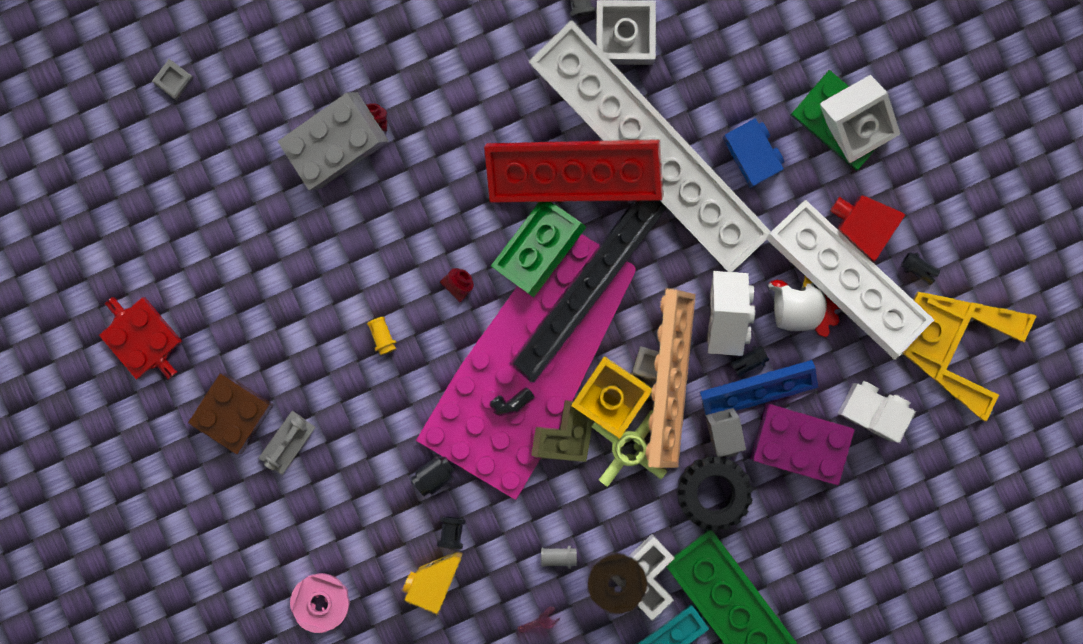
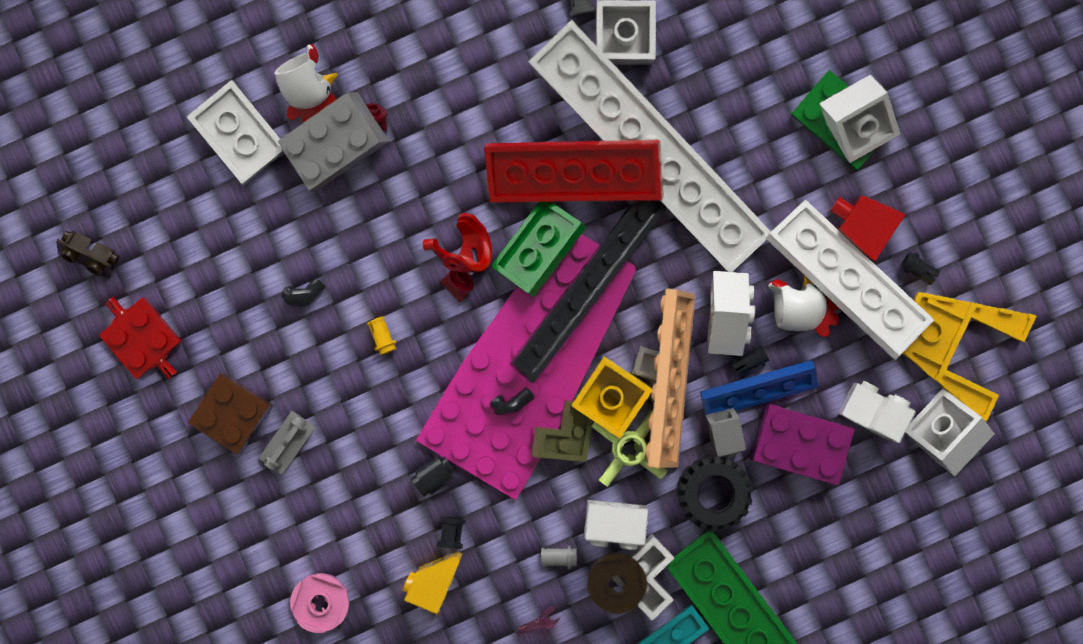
(74, 248): none -> dark brown hinge
(172, 79): light grey tile -> none
(236, 132): none -> white plate
(302, 297): none -> black arm
(303, 86): none -> white piece
(473, 236): none -> red helmet
(615, 523): none -> white brick
(753, 152): blue brick -> none
(949, 432): none -> white slope

